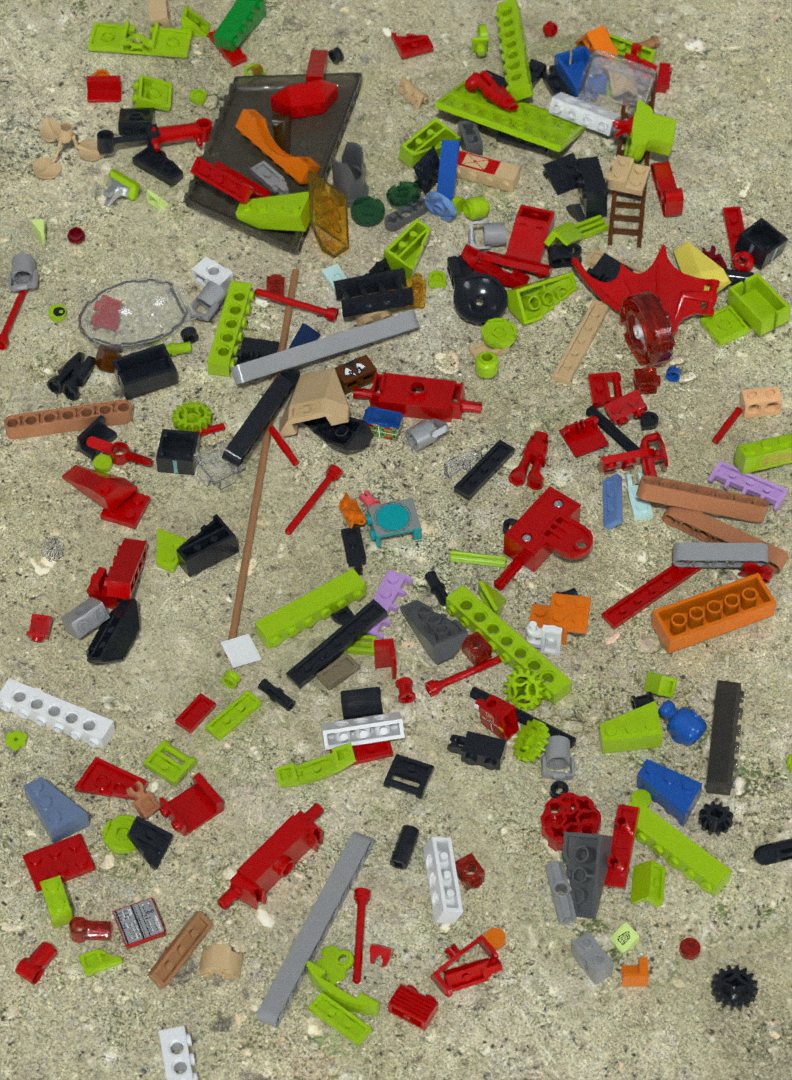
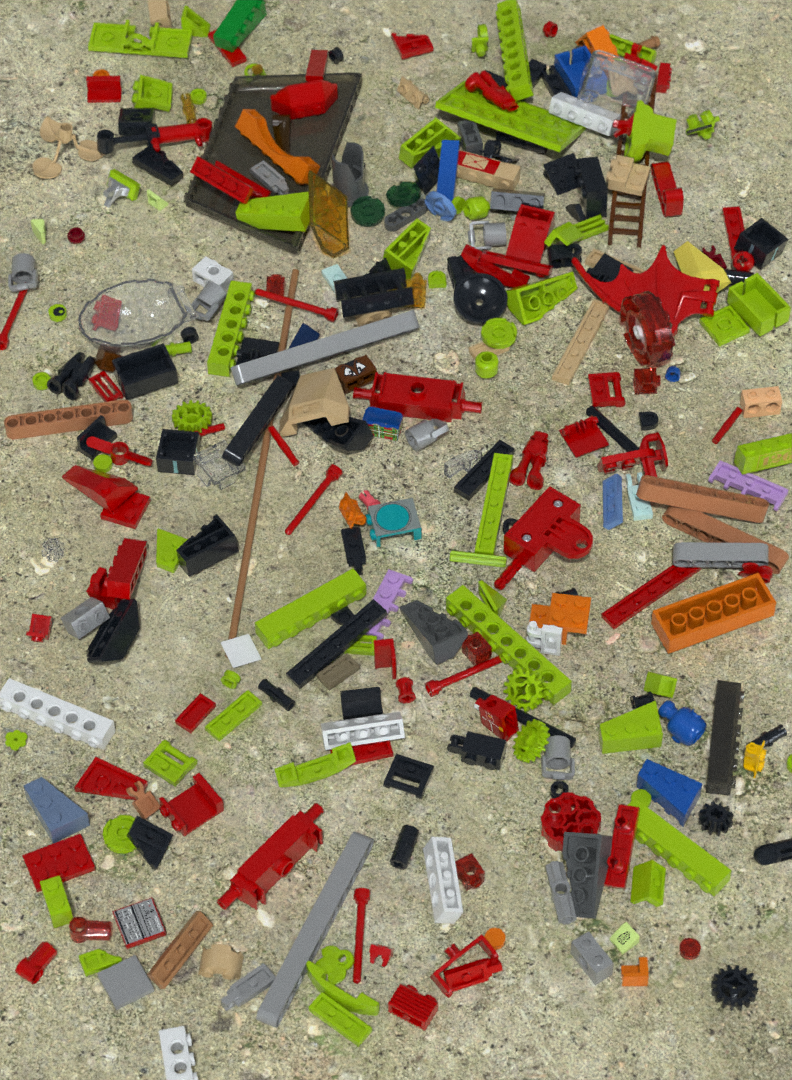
(40, 380): none -> lime tile
(119, 394): none -> red tile
(125, 982): none -> light grey tile
(188, 108): none -> clear yellow pin
(248, 987): none -> light grey hinge
(437, 587): black axle -> none
(492, 150): none -> black hinge
(494, 504): none -> lime plate
(512, 199): none -> brick
(626, 408): red bracket -> none
(704, 127): none -> lime hips
(754, 757): none -> yellow hinge
(770, 736): none -> black pin

